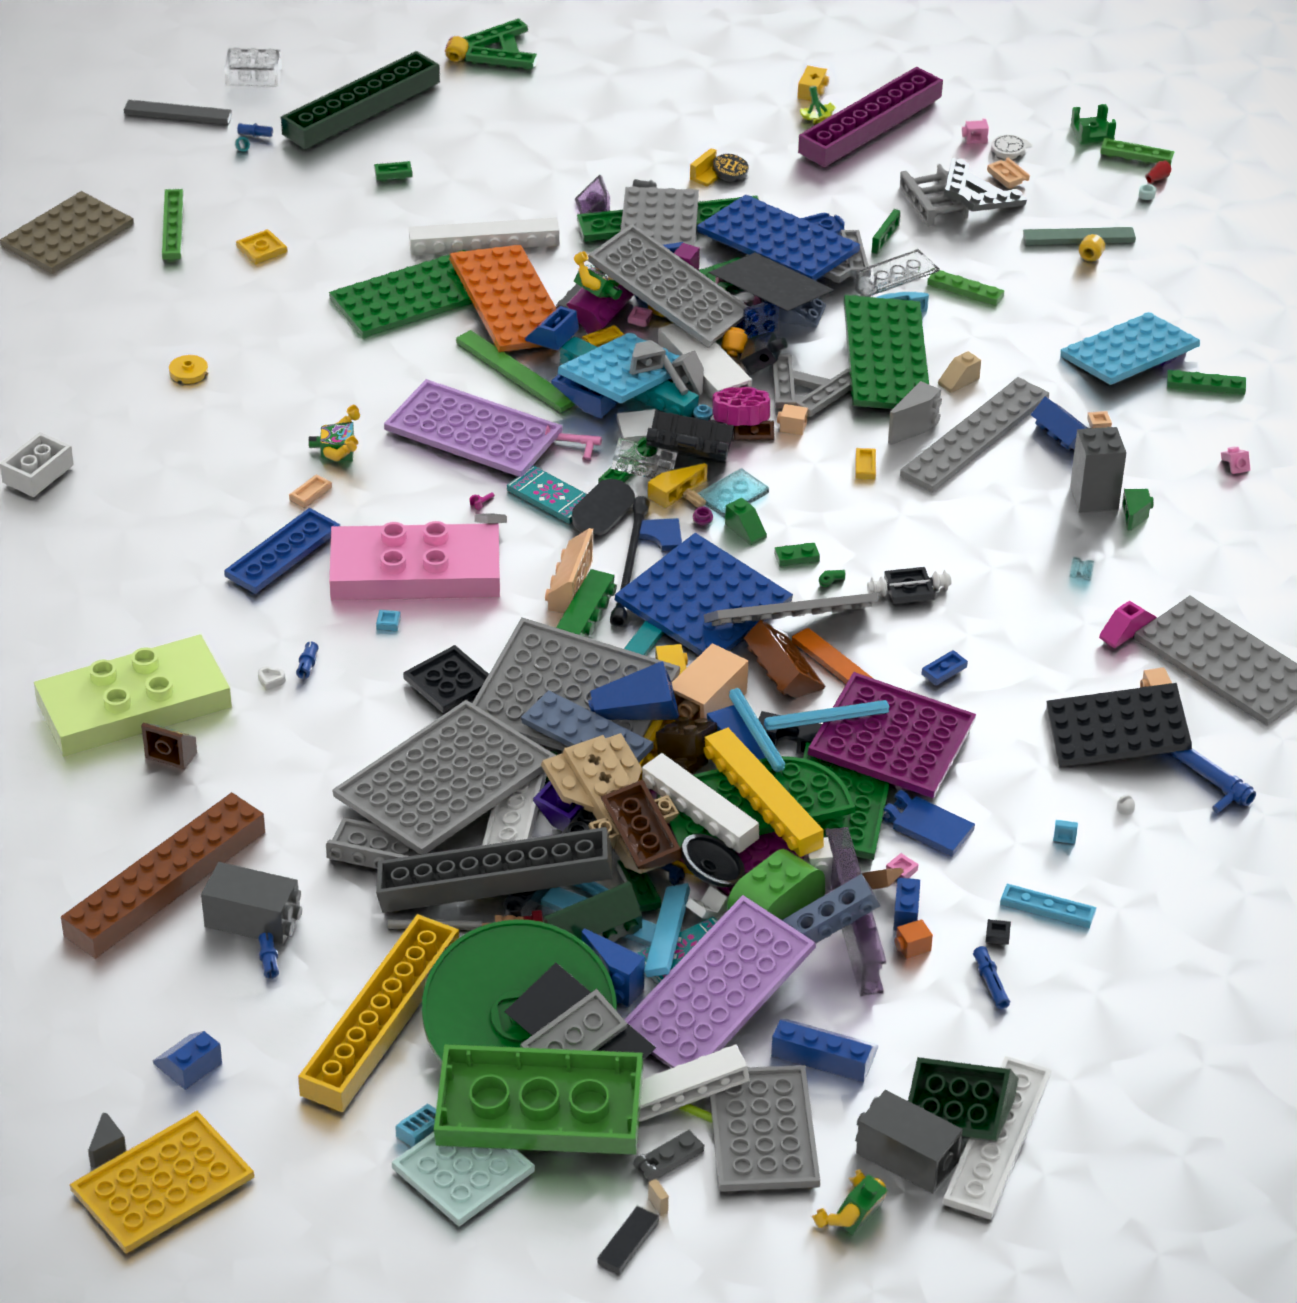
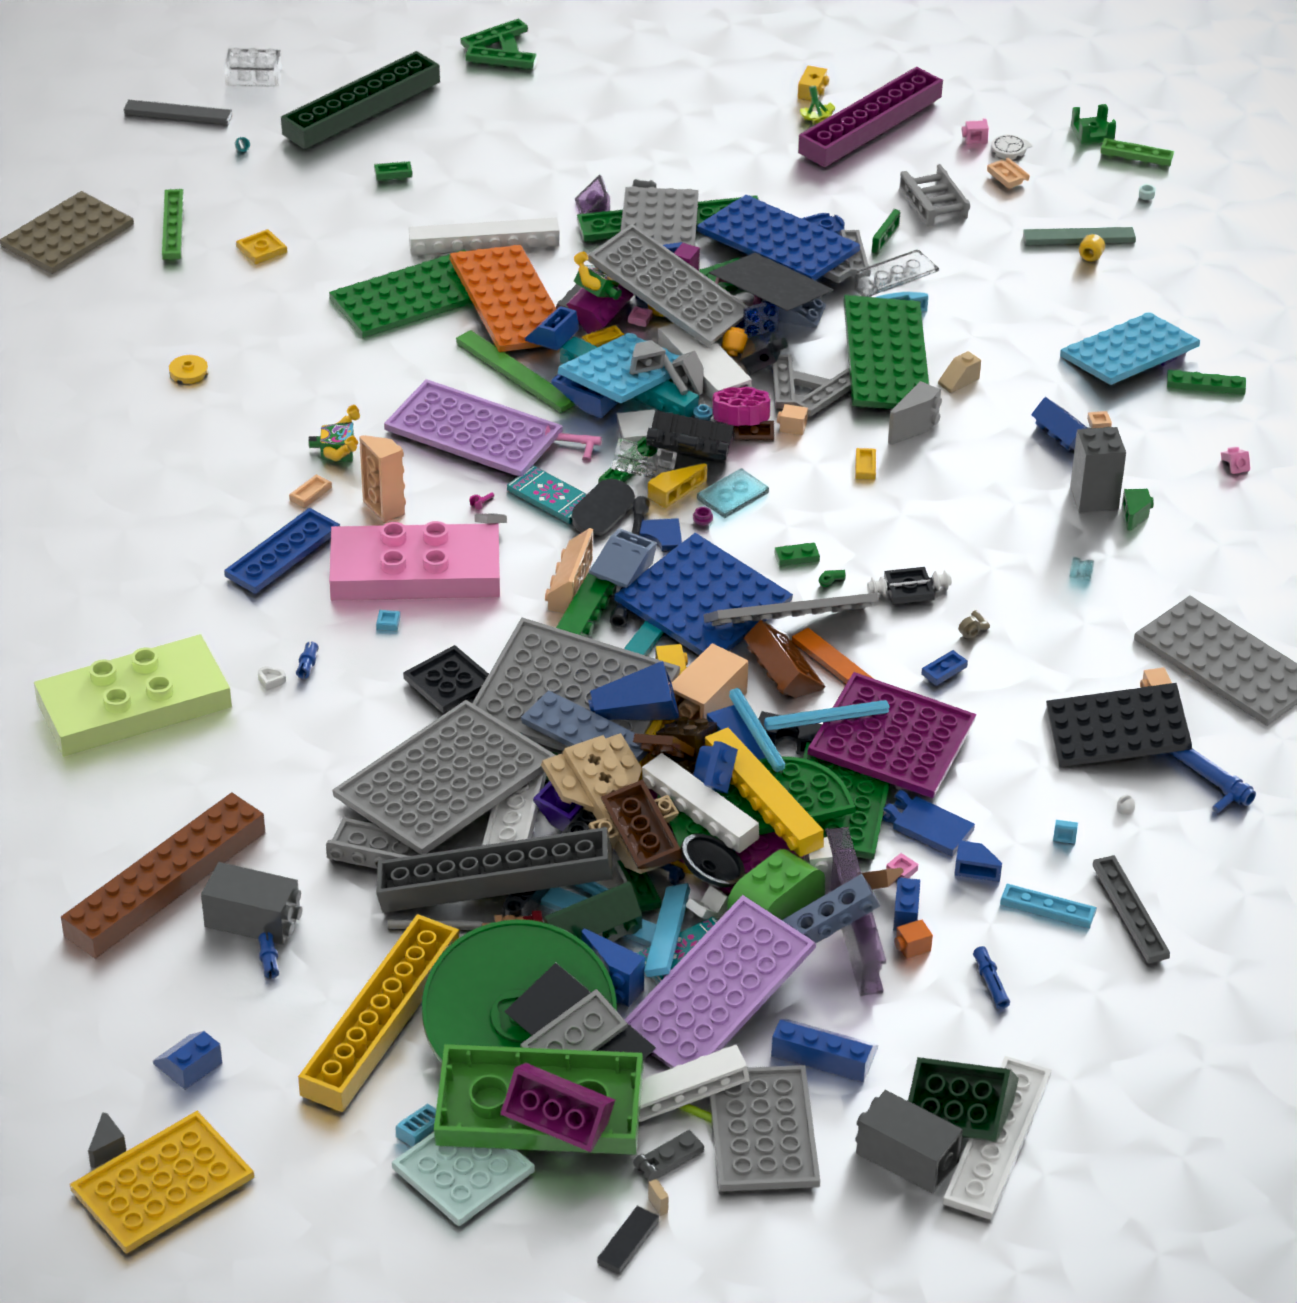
(36, 464): white brick -> none
(168, 745): reddish brown slope -> none
(255, 130): blue axle -> none
(382, 476): none -> light nougat slope
(456, 49): yellow head -> none
(557, 1106): none -> magenta slope
(624, 558): none -> sand blue slope
(663, 744): none -> reddish brown plate
(694, 498): tan piece -> none
(701, 168): yellow panel -> none
(716, 766): none -> blue bracket
(730, 167): tile -> none
(744, 521): green slope -> none
(858, 1205): torso -> none
(966, 287): bright green plate -> none
(973, 624): none -> dark tan plate
(974, 434): light grey plate -> none
(977, 862): none -> blue slope
(988, 196): plate -> none
(998, 931): black plate -> none
(1124, 623): dark pink slope -> none
(1131, 909): none -> dark grey plate
(1158, 172): red cone -> none

